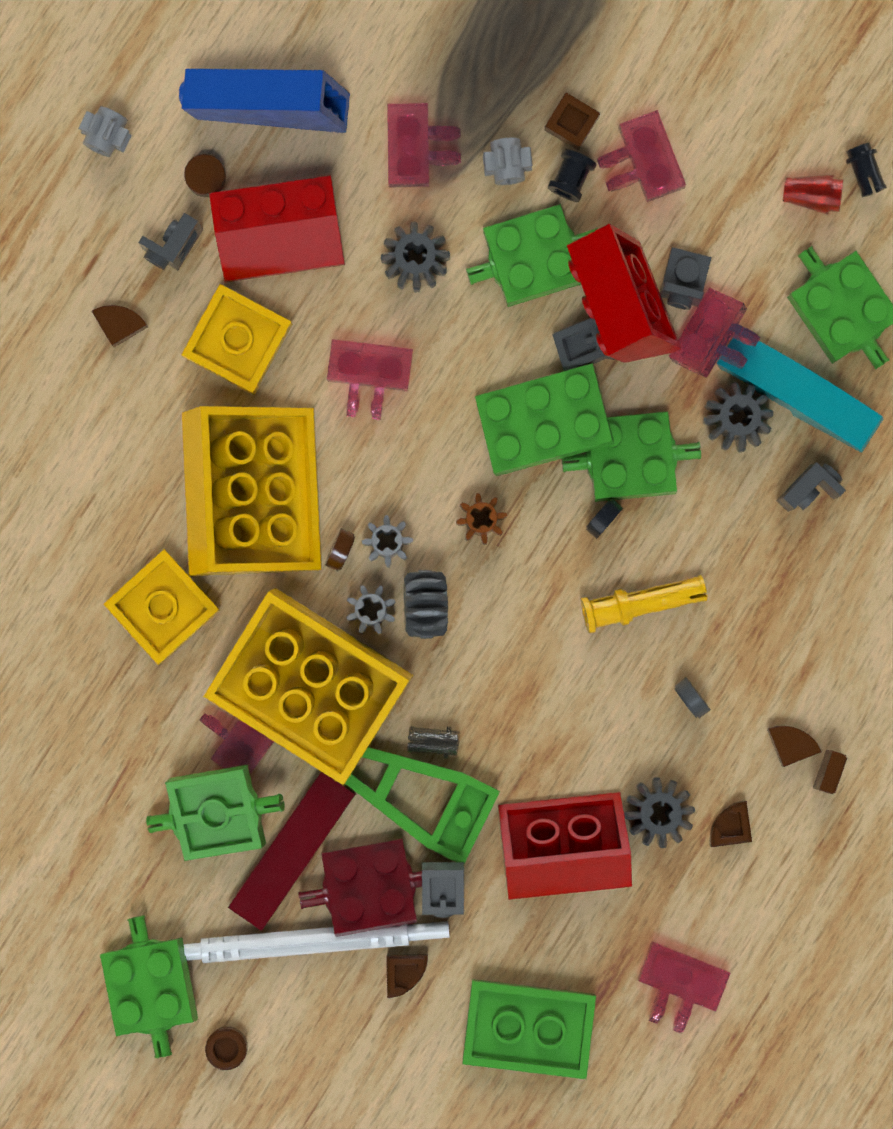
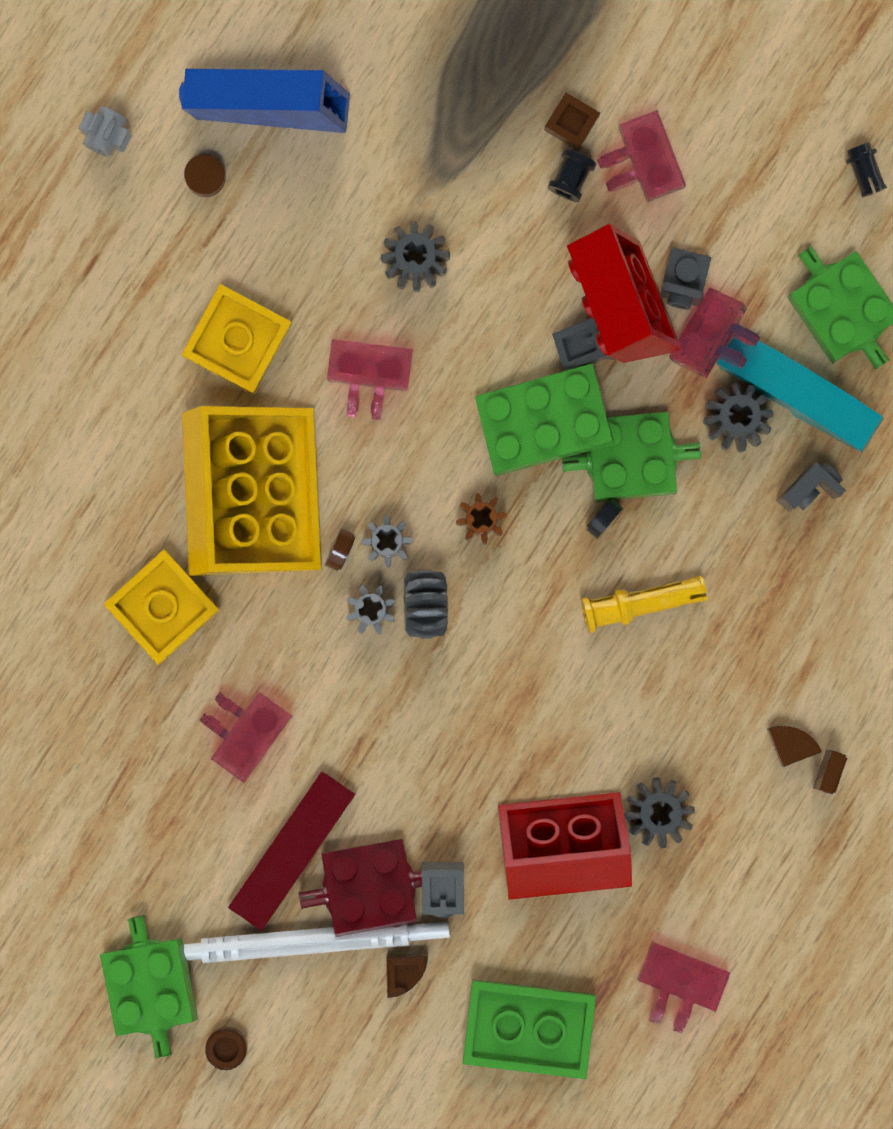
(119, 323): reddish brown tile -> none
(179, 241): dark grey bracket -> none
(215, 813): bright green plate -> none
(277, 228): red slope -> none
(308, 685): yellow slope -> none
(409, 148): clear pink hinge -> none
(434, 741): clear smoke pin -> none
(461, 819): bright green plate -> none
(507, 161): light grey gear -> none
(529, 256): bright green plate -> none
(691, 698): dark grey tile -> none
(731, 826): reddish brown tile -> none
(814, 192): clear red cone -> none

